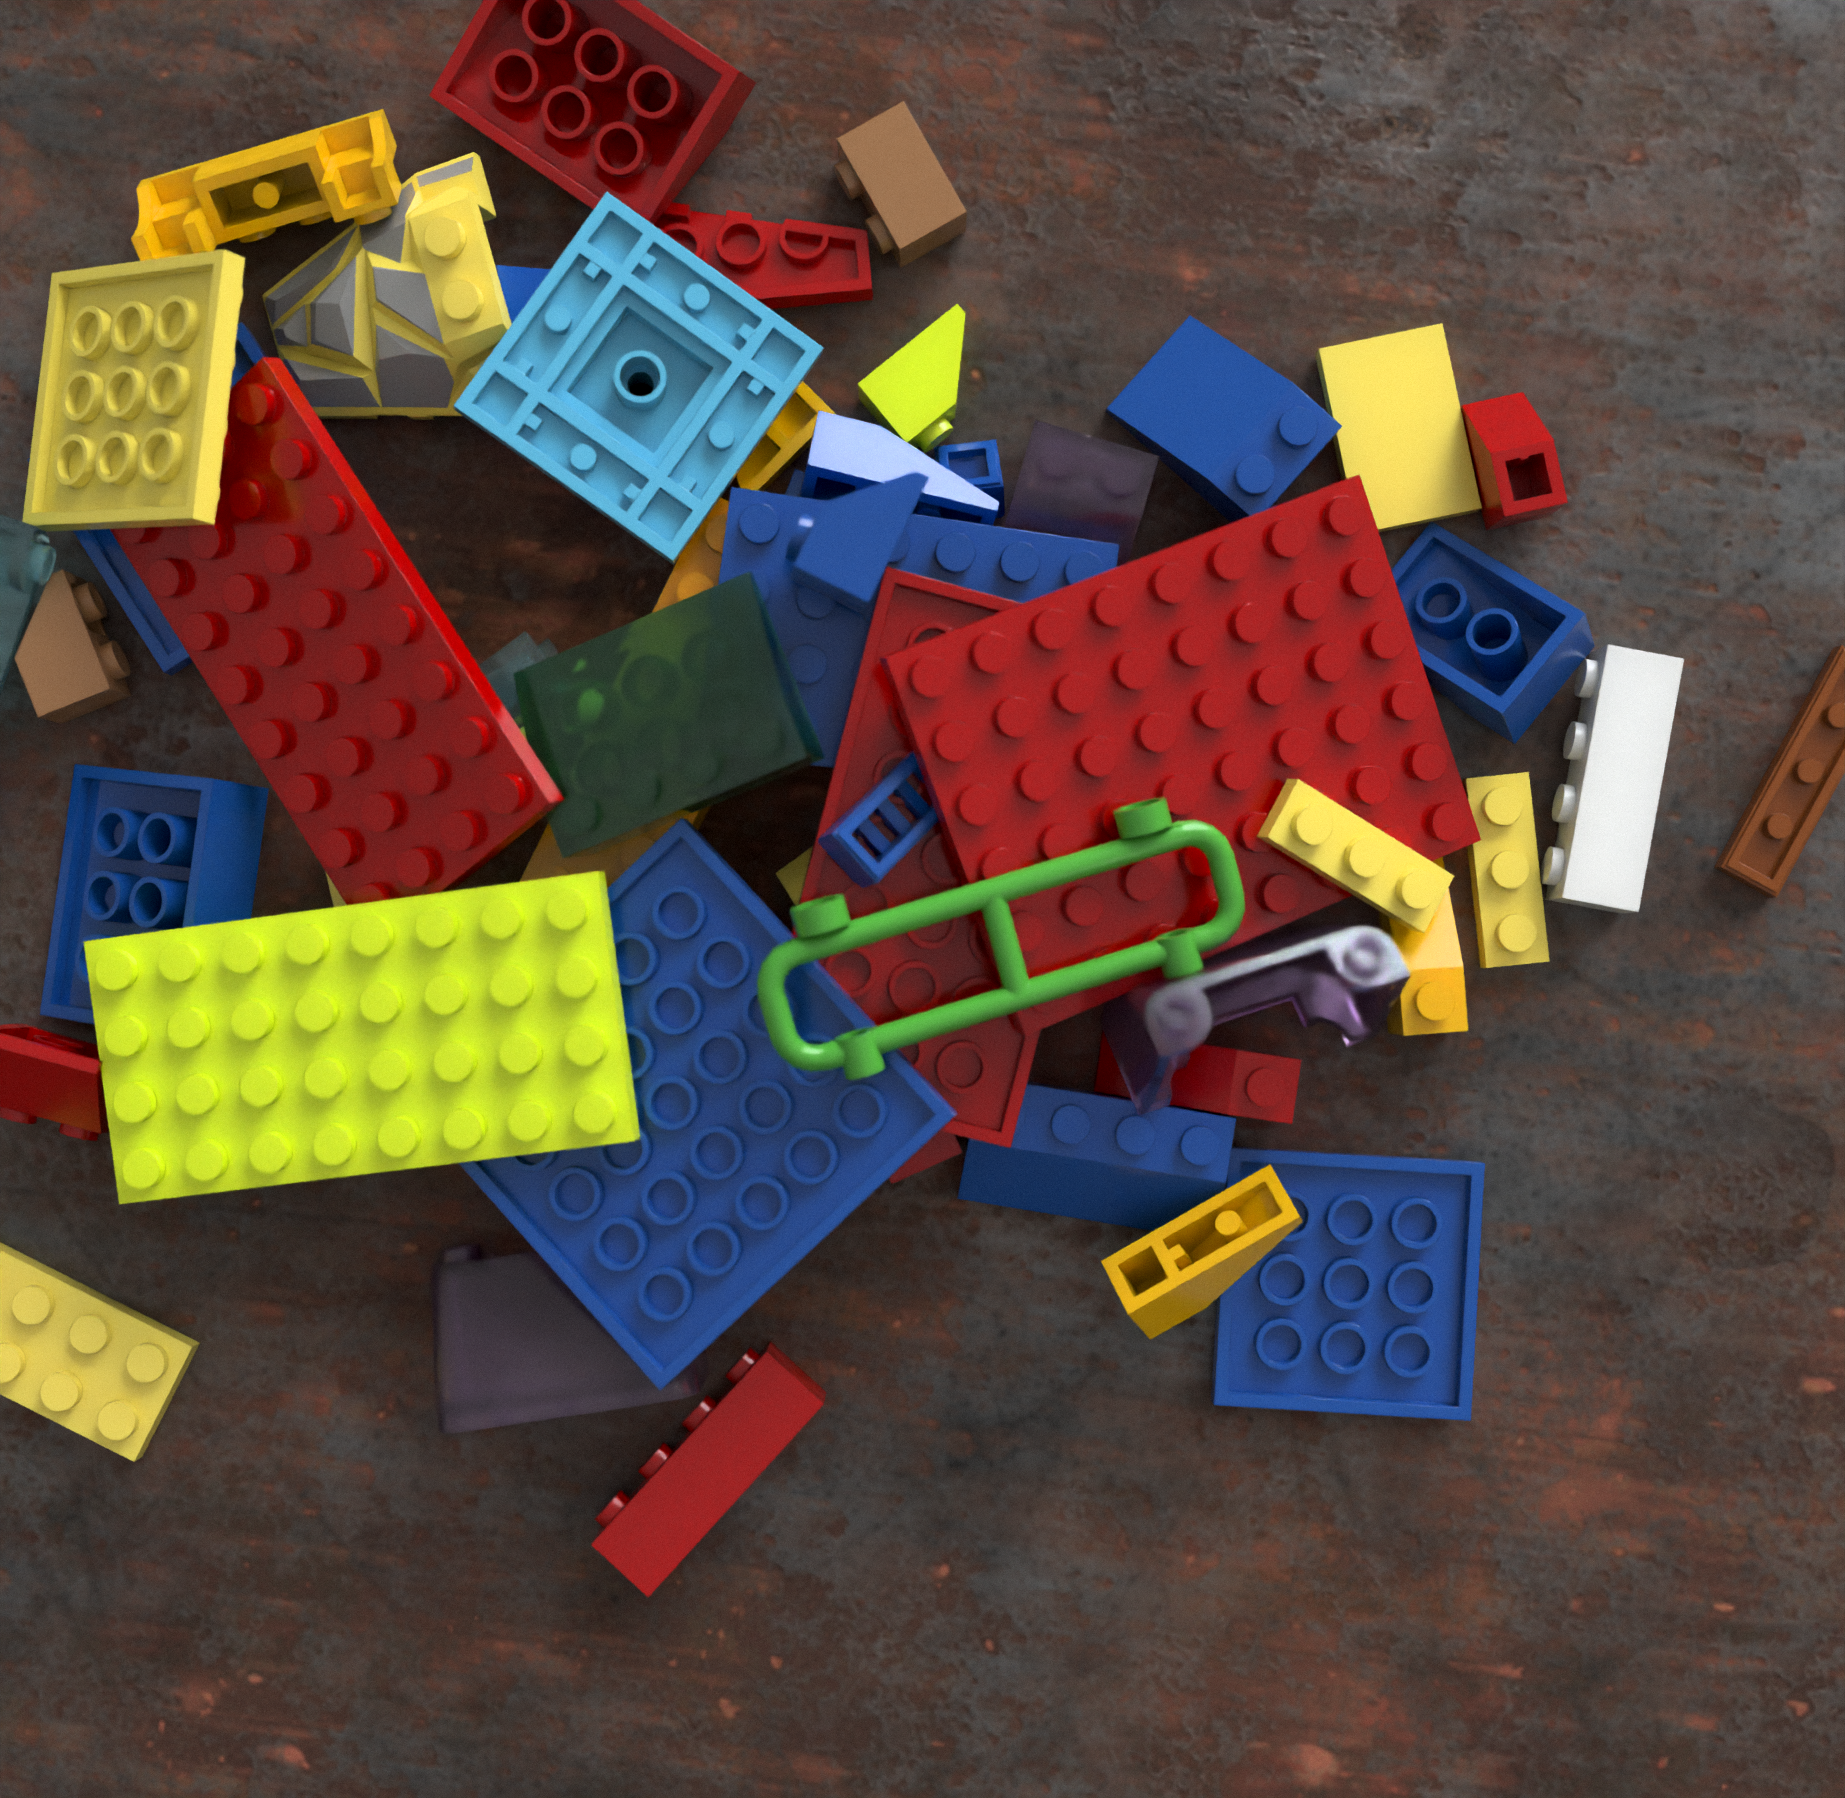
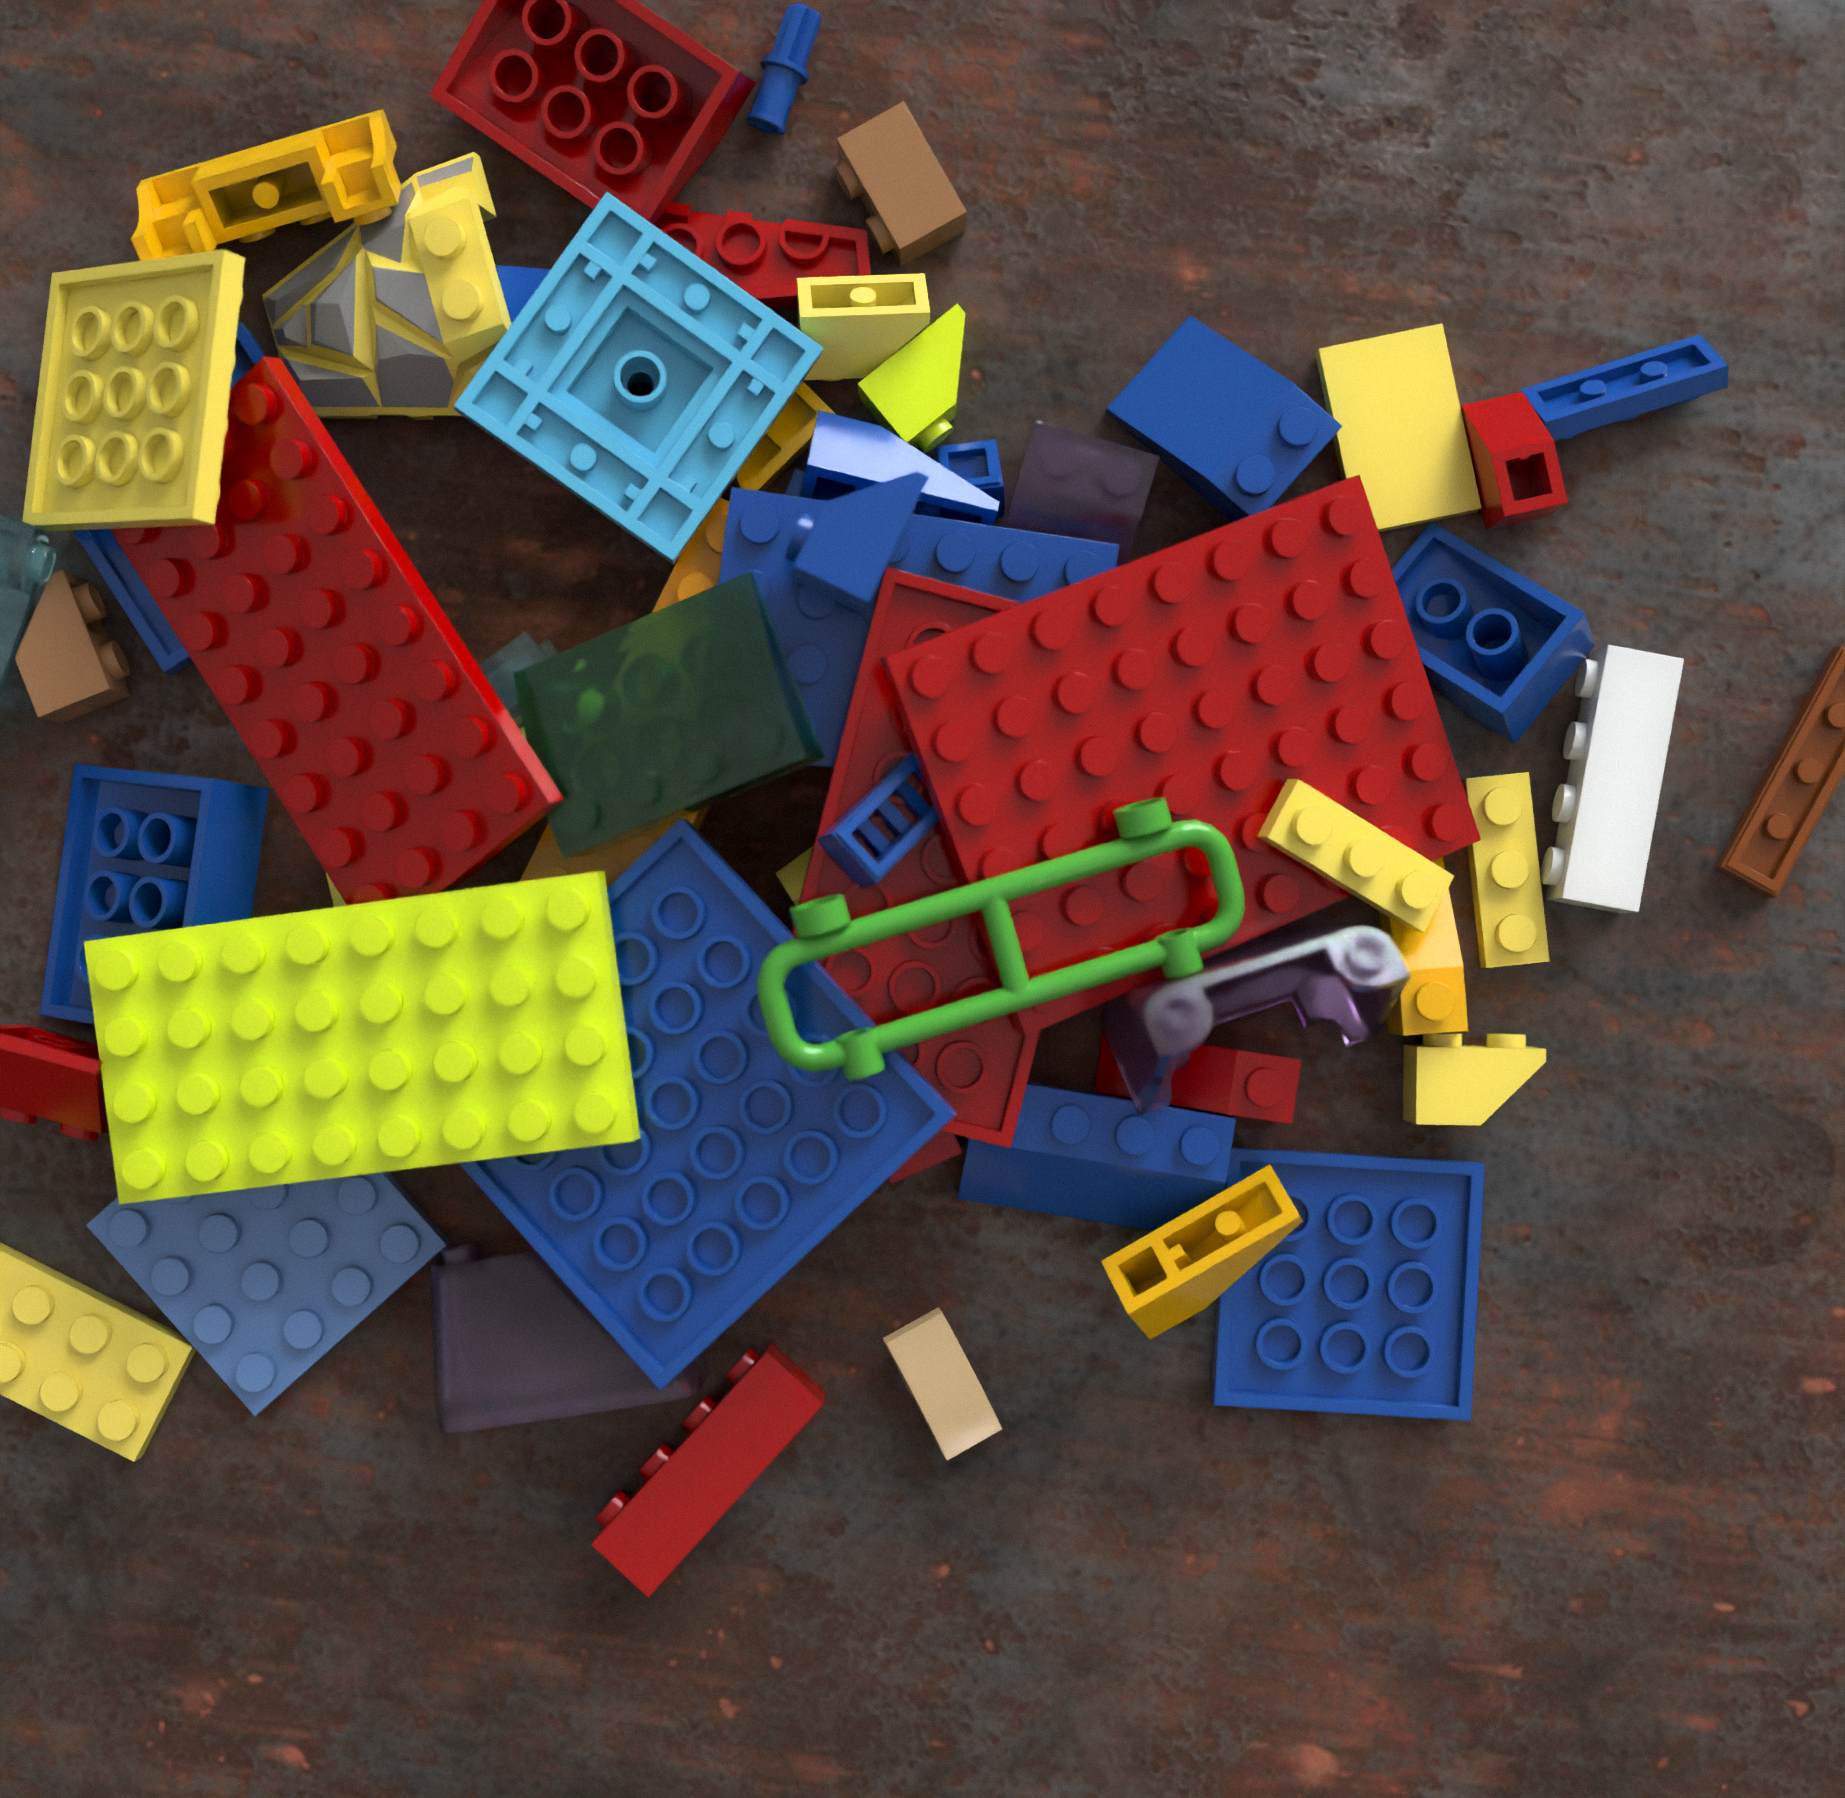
(272, 1271): none -> medium blue plate
(784, 69): none -> blue axle
(860, 320): none -> light yellow slope
(942, 1383): none -> tan slope
(1464, 1082): none -> light yellow slope
(1628, 387): none -> blue plate

